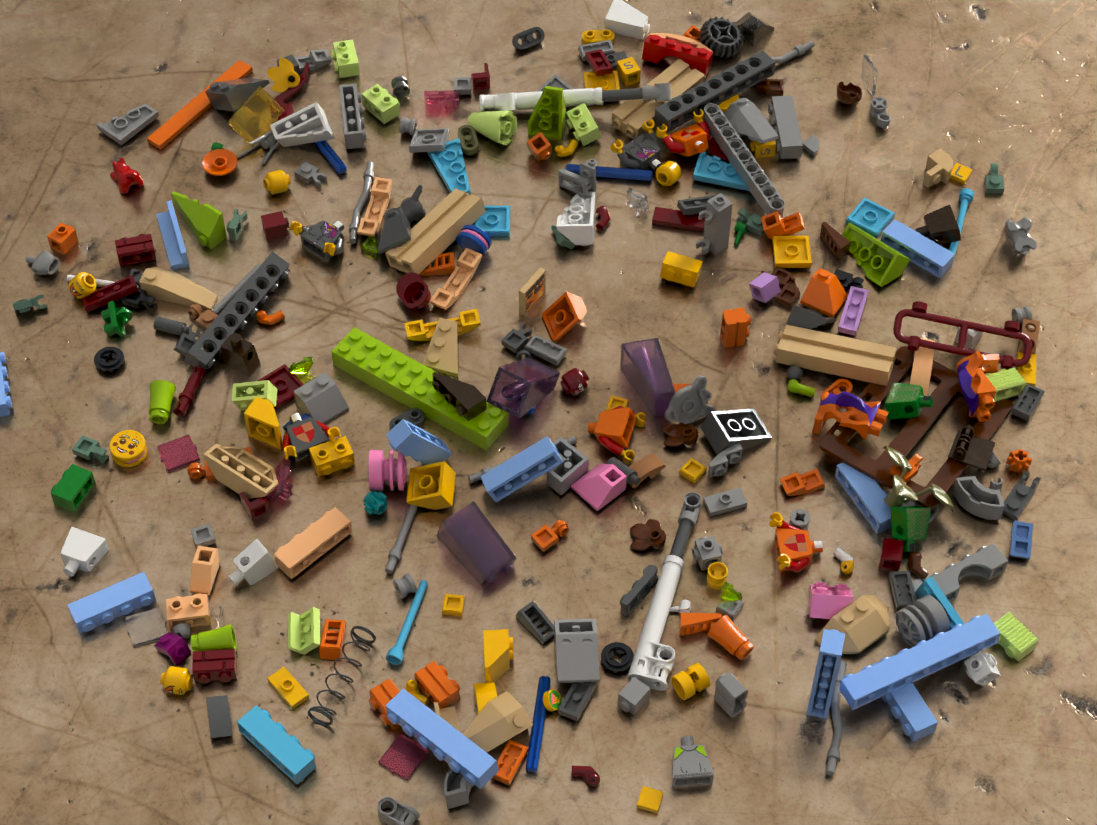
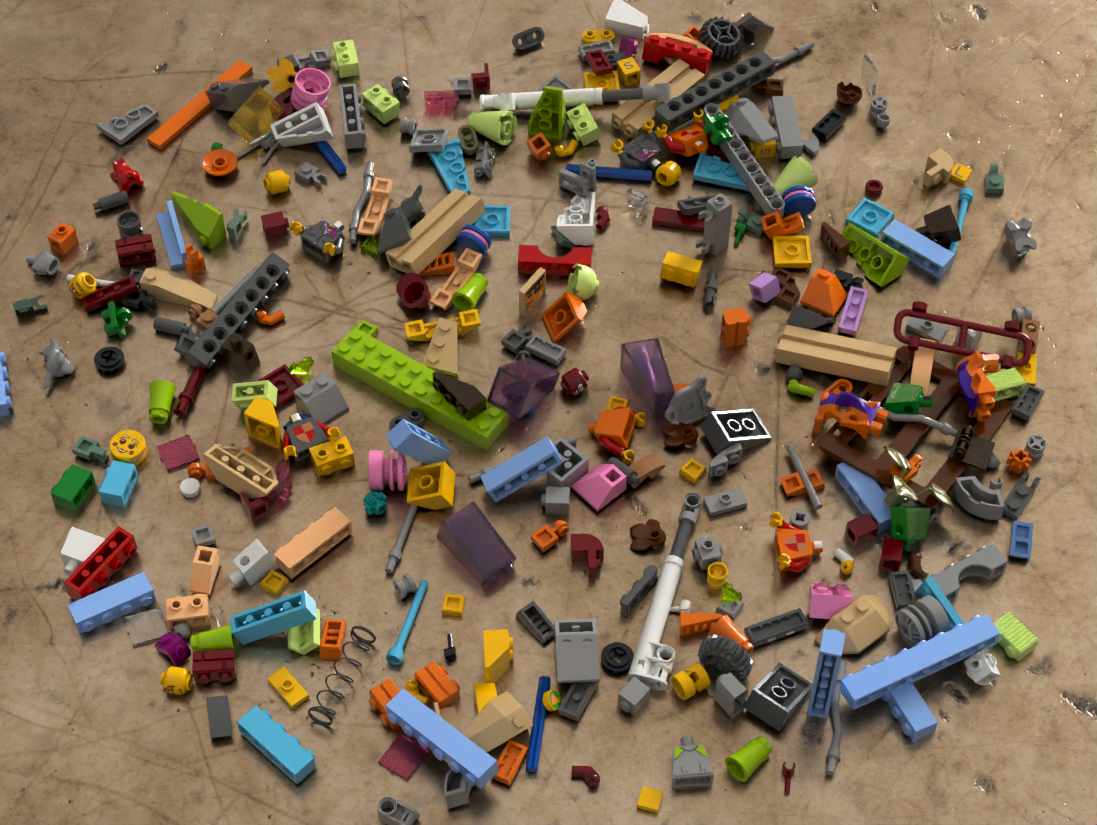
(56, 362): none -> light grey animal
(101, 564): none -> red brick
(111, 201): none -> dark grey cylinder
(118, 483): none -> medium azure brick
(129, 224): none -> dark grey wheel
(190, 487): none -> white tile
(195, 262): none -> orange plate
(273, 617): none -> medium azure brick
(274, 582): none -> yellow tile
(310, 87): none -> bright pink wheel
(367, 328): none -> lime tile
(449, 652): none -> black hand
(470, 292): none -> lime plant
(484, 160): none -> light grey hinge
(531, 259): none -> red arch
(556, 500): none -> light grey brick
(582, 282): none -> yellowish green cylinder
(587, 548): none -> dark red brick
(629, 46): none -> magenta bracket
(710, 289): none -> dark grey pin
(718, 126): none -> green hips
(725, 656): none -> dark grey gear
(748, 758): none -> lime plant
(776, 627): none -> dark grey plate
(778, 696): none -> dark grey slope
(788, 773): none -> dark red hand
(796, 173): none -> yellowish green cone
(800, 200): none -> blue head
(804, 477): none -> light grey bar
(828, 124): none -> black plate
(861, 530): none -> dark red brick
(874, 188): none -> dark red tile
(927, 329): none -> light grey plate
(944, 428): none -> light grey bar
(1033, 443): none -> light grey wheel

